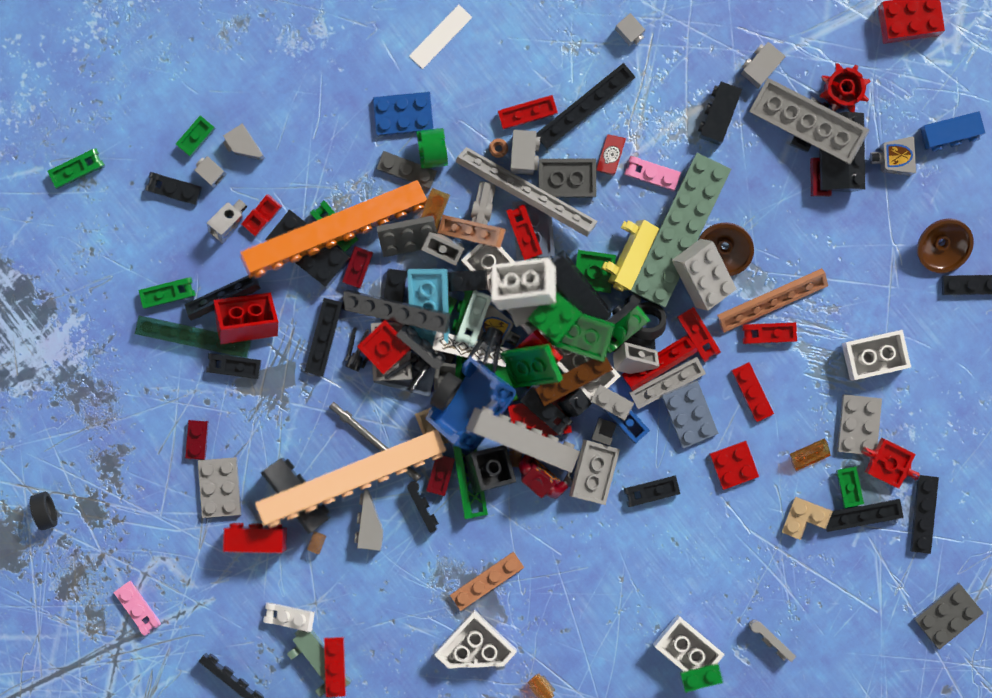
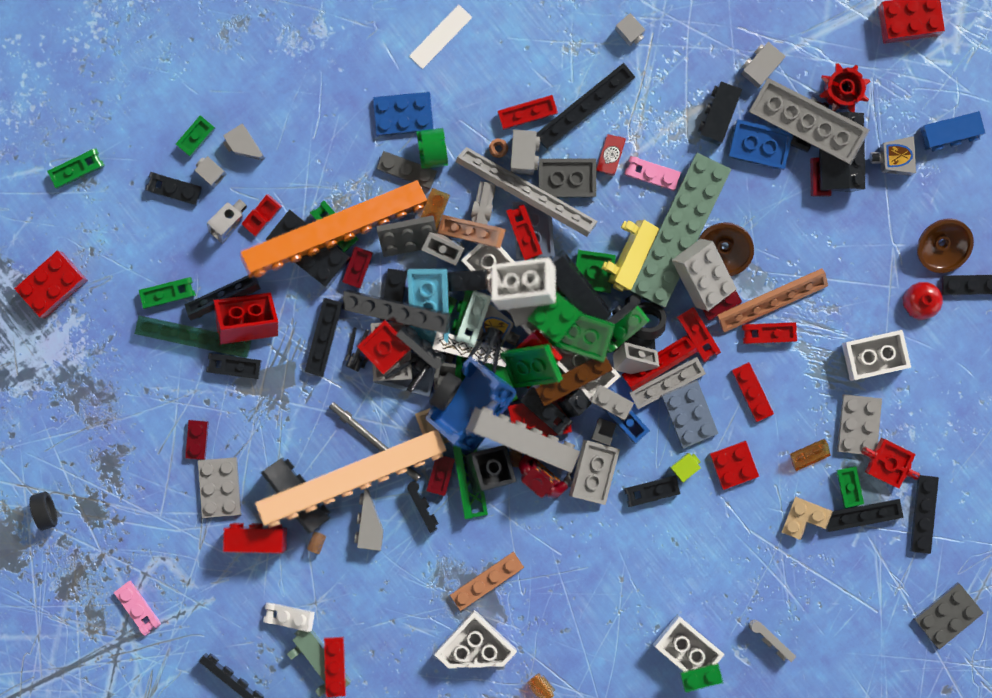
(51, 284): none -> red brick
(685, 466): none -> lime brick
(727, 303): none -> dark red plate
(760, 144): none -> blue plate
(922, 300): none -> red cylinder

